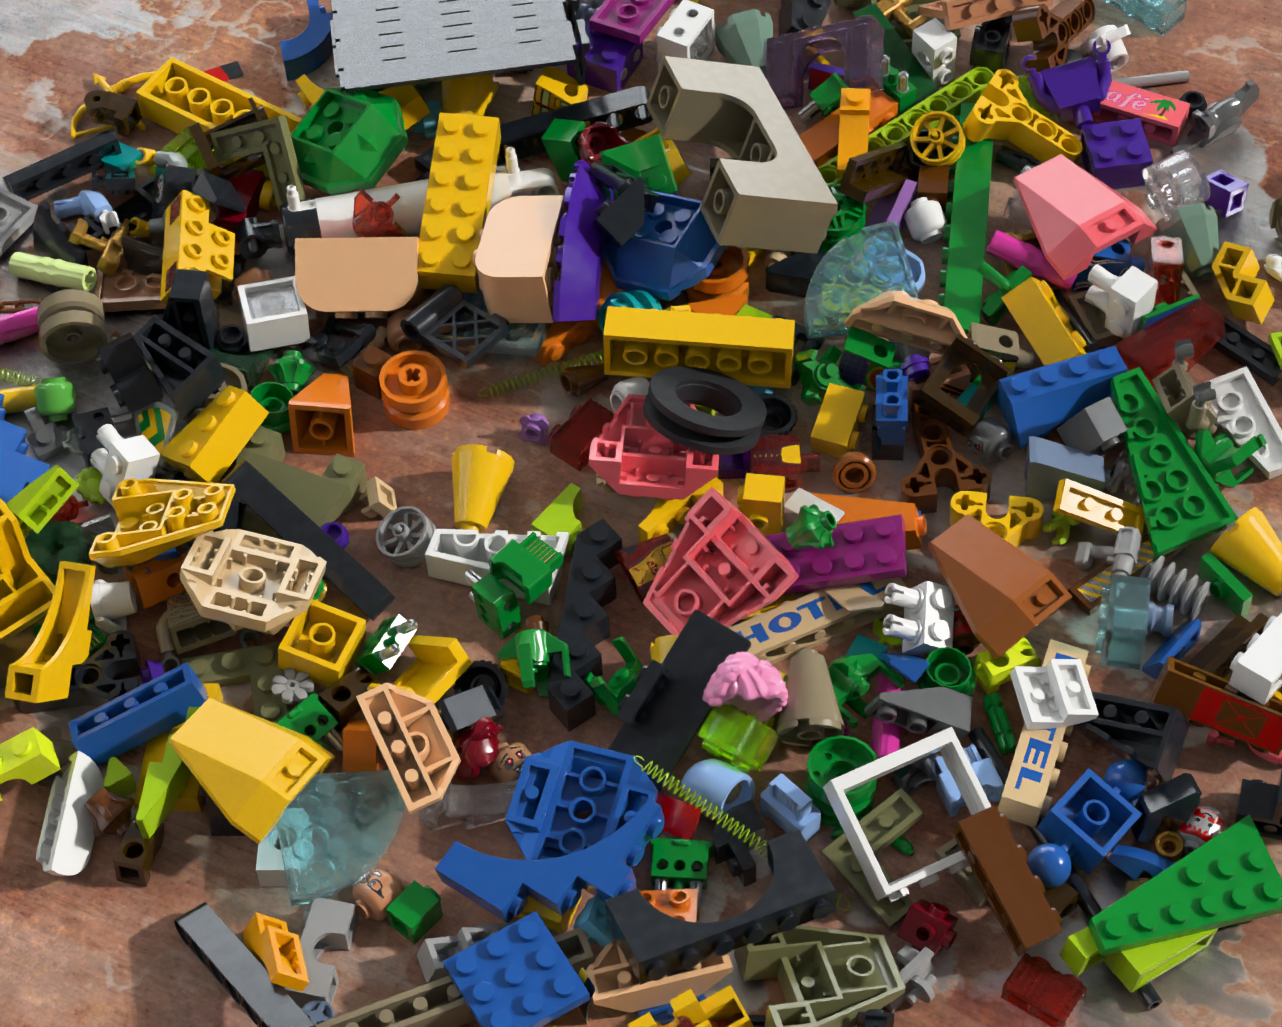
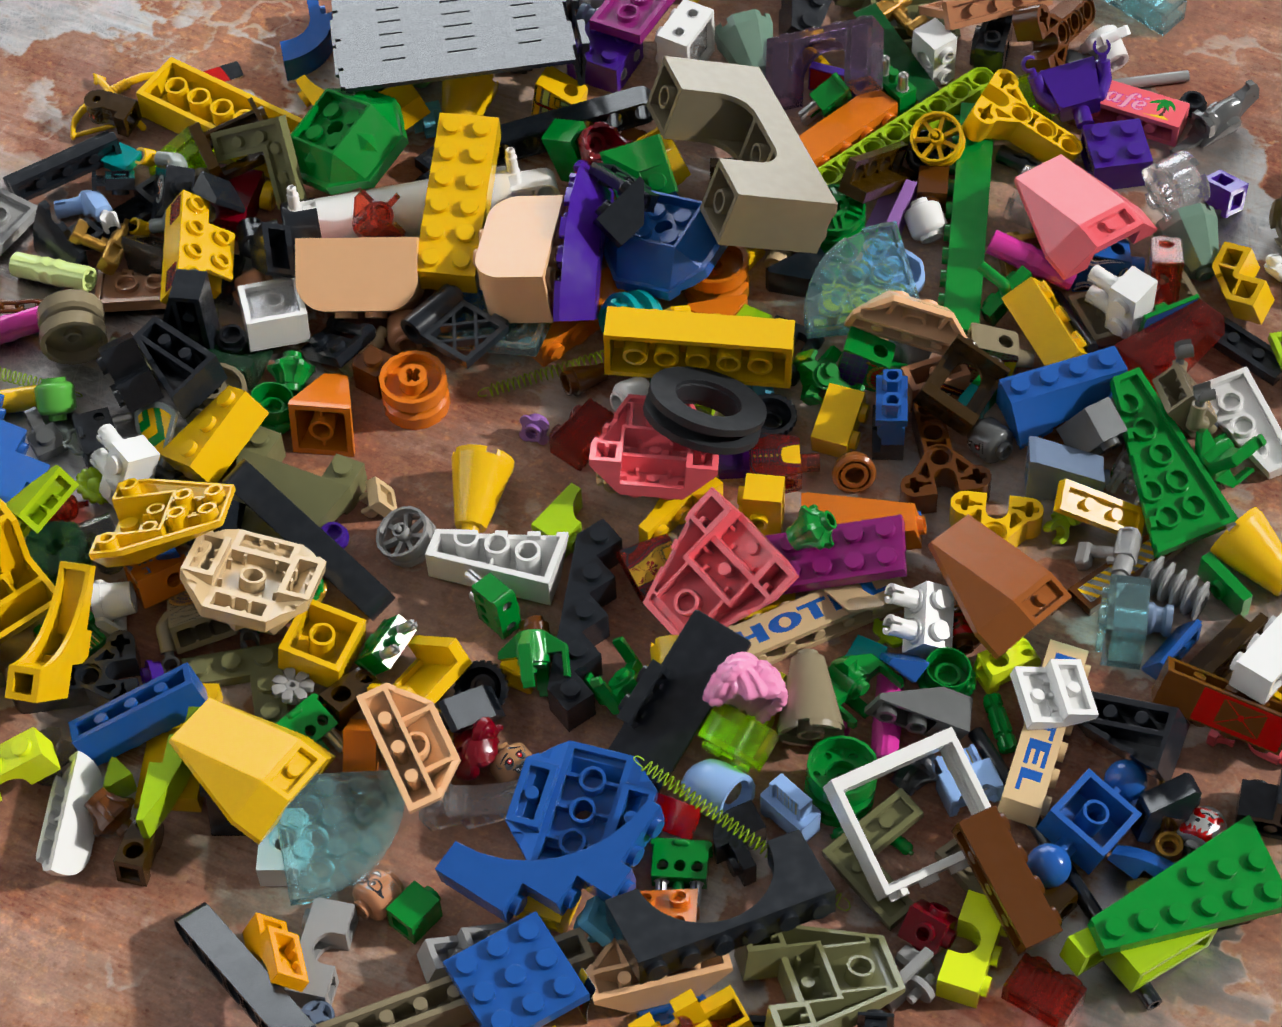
(273, 250): none -> black slope
(527, 565): green piece -> none
(803, 498): white sticker -> none
(853, 125): light orange slope -> none
(915, 367): dark purple plate -> none
(964, 975): none -> neon yellow arch

